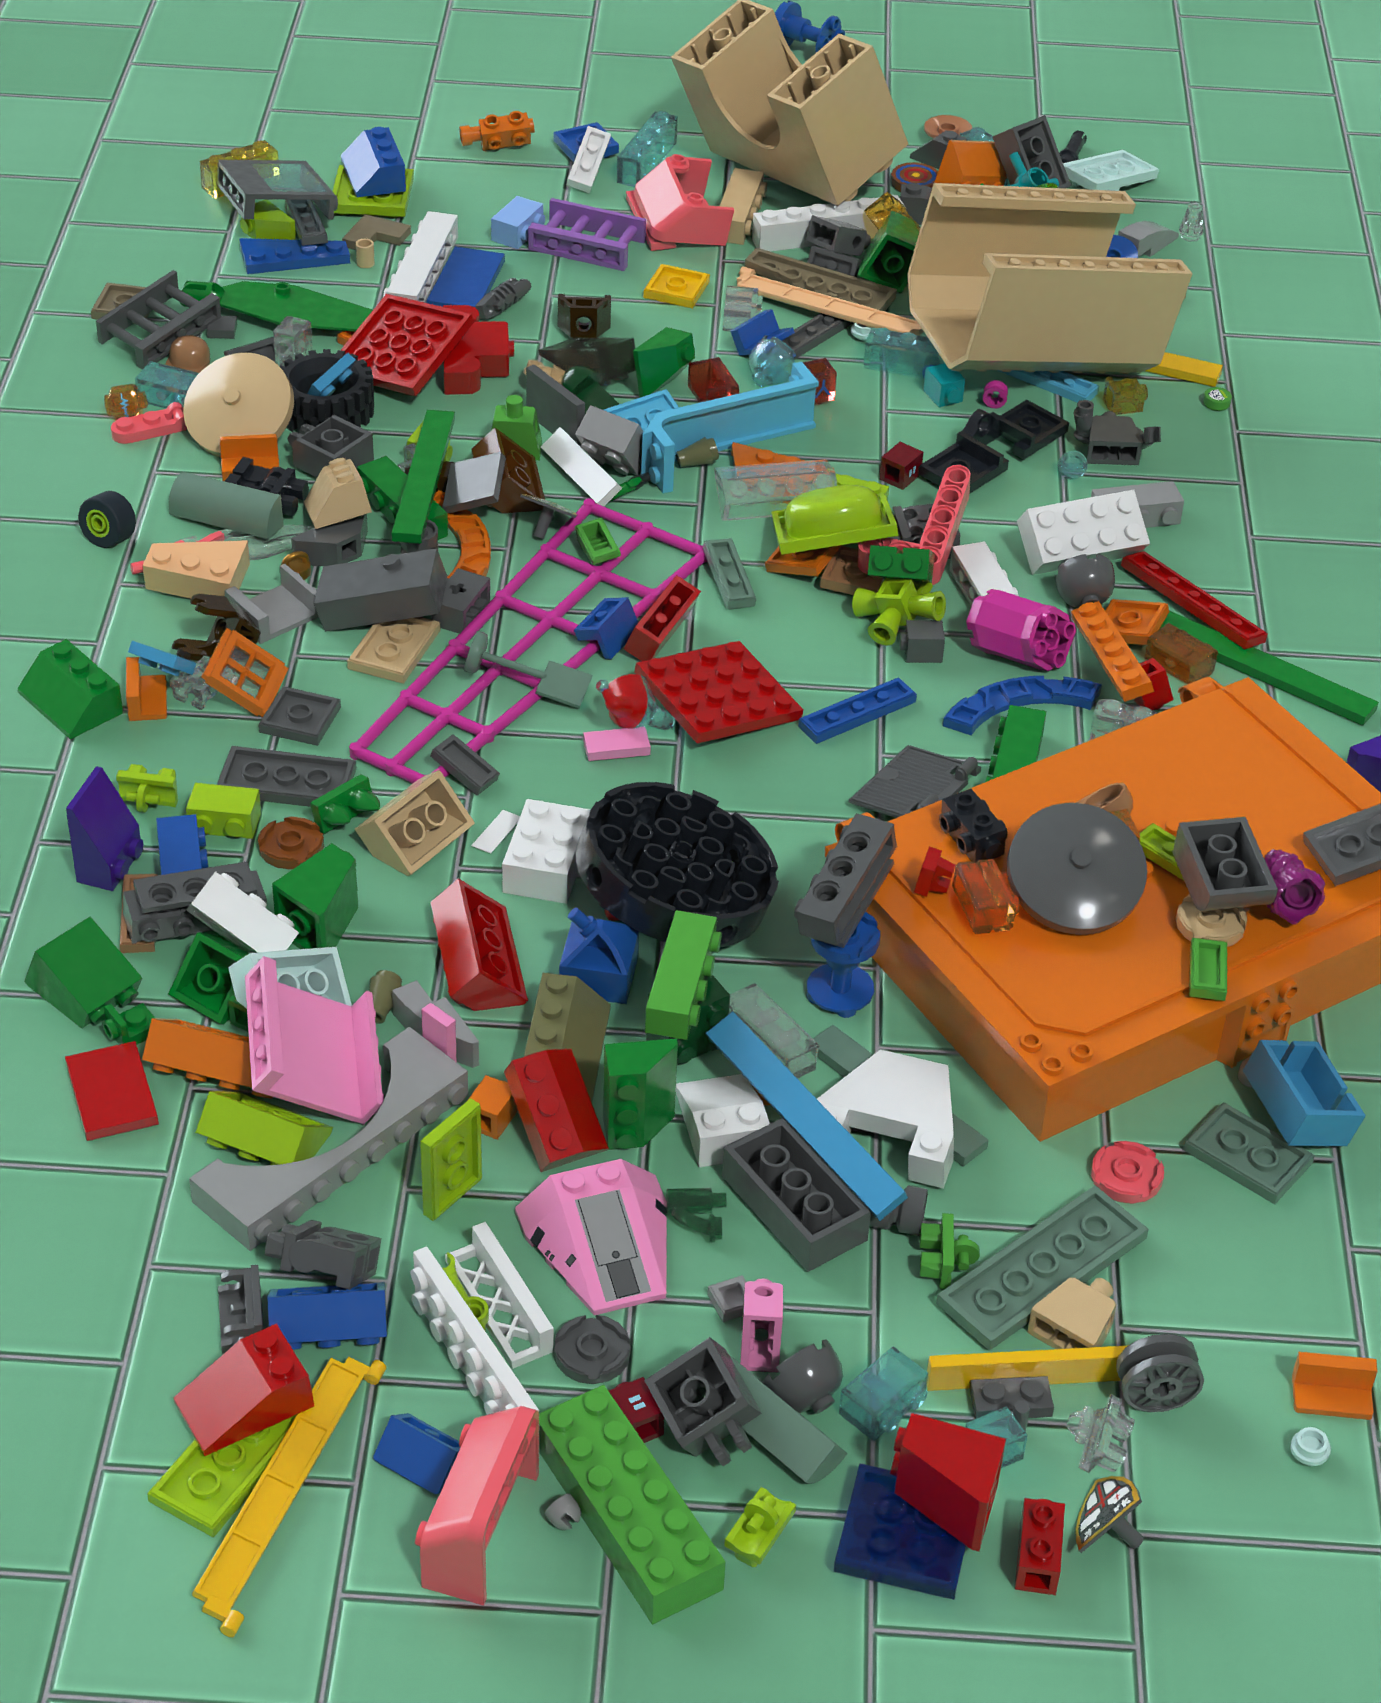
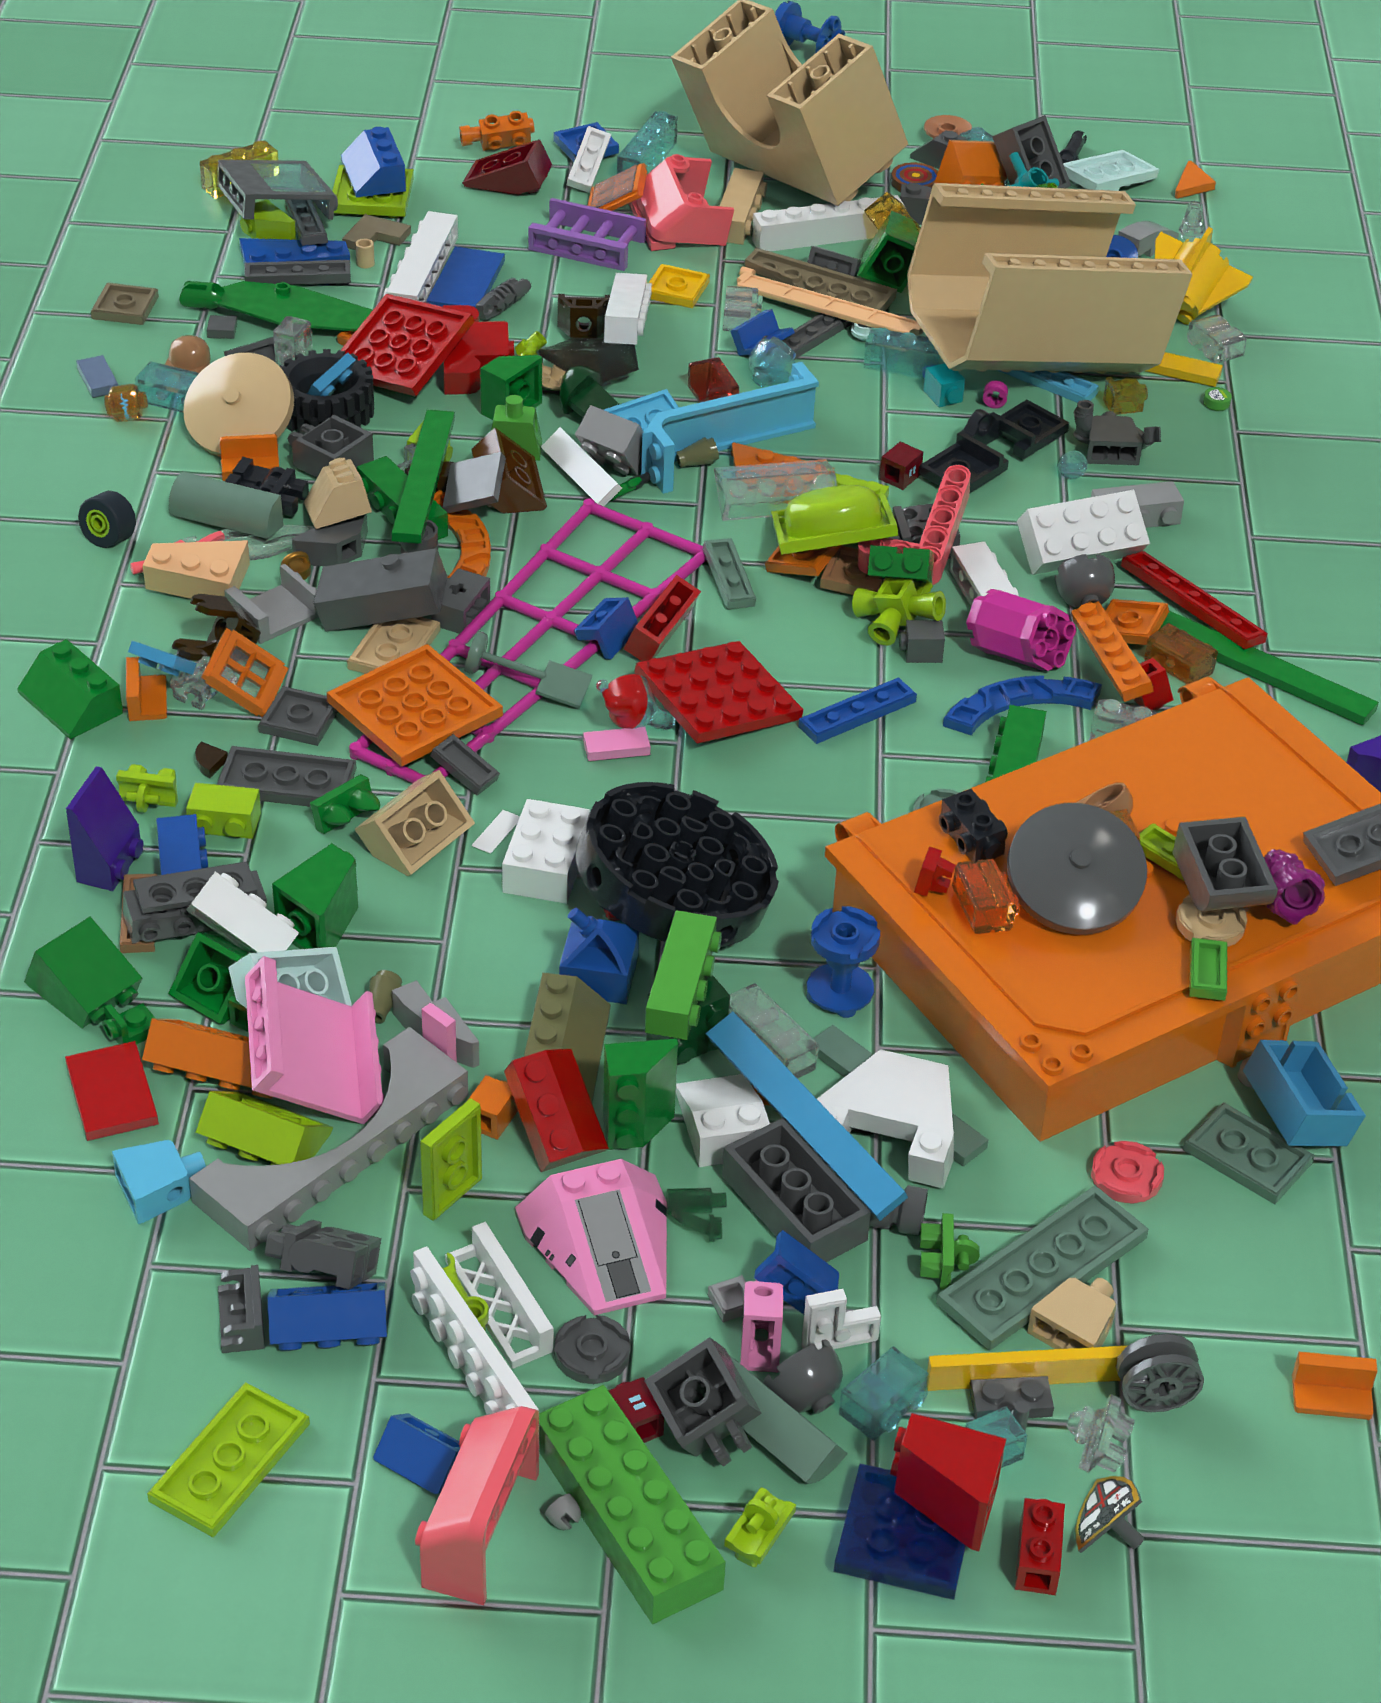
(96, 375): none -> sand blue tile
(149, 424): coral plate -> none
(155, 1177): none -> medium azure torso
(158, 343): dark grey fence -> none
(209, 758): none -> dark brown tile
(245, 1391): slope -> none
(278, 1488): yellow piece -> none
(290, 842): dark orange tile -> none
(299, 272): none -> dark grey plate
(414, 704): none -> orange plate
(477, 949): red slope -> none
(509, 377): none -> green slope
(512, 170): none -> dark red slope
(512, 221): light blue brick -> none
(531, 345): none -> lime brick
(547, 514): dark grey shield -> none
(553, 403): dark grey tile -> none
(596, 541): bright green slope -> none
(619, 189): none -> piece
(627, 308): none -> white brick
(662, 359): green slope -> none
(797, 1270): none -> blue panel
(826, 376): clear red brick -> none
(827, 1319): none -> white tile
(847, 239): dark grey torso -> none
(847, 881): dark grey brick -> none
(914, 781): dark grey window -> none
(1194, 181): none -> orange tile
(1211, 277): none -> yellow brick
(1216, 338): none -> clear brick
(1310, 1446): light aqua plate -> none

